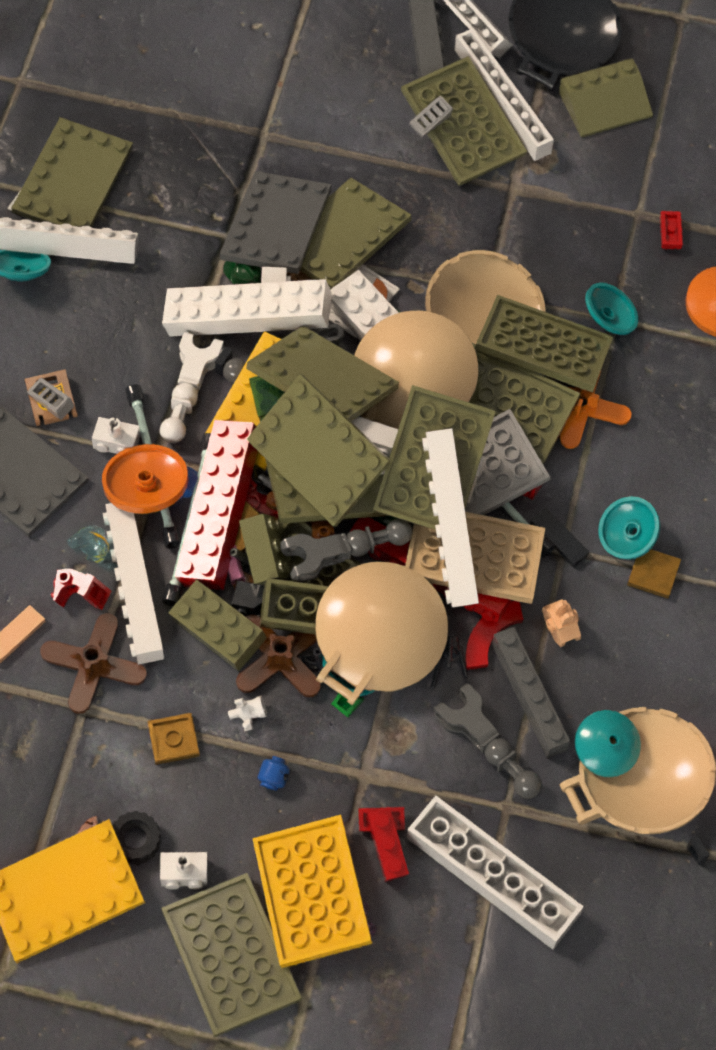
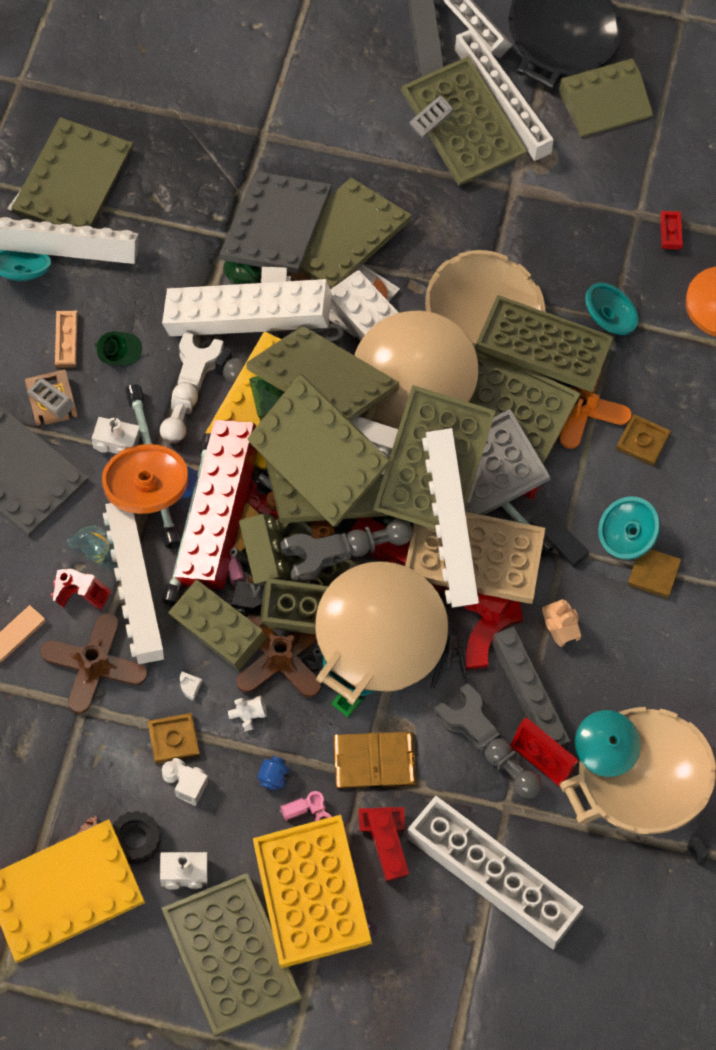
(66, 339): none -> light nougat tile
(118, 348): none -> dark green piece
(190, 685): none -> white tile
(191, 780): none -> white brick
(314, 802): none -> bright pink bar
(375, 760): none -> pearl gold piece
(543, 752): none -> red tile
(643, 440): none -> pearl gold tile

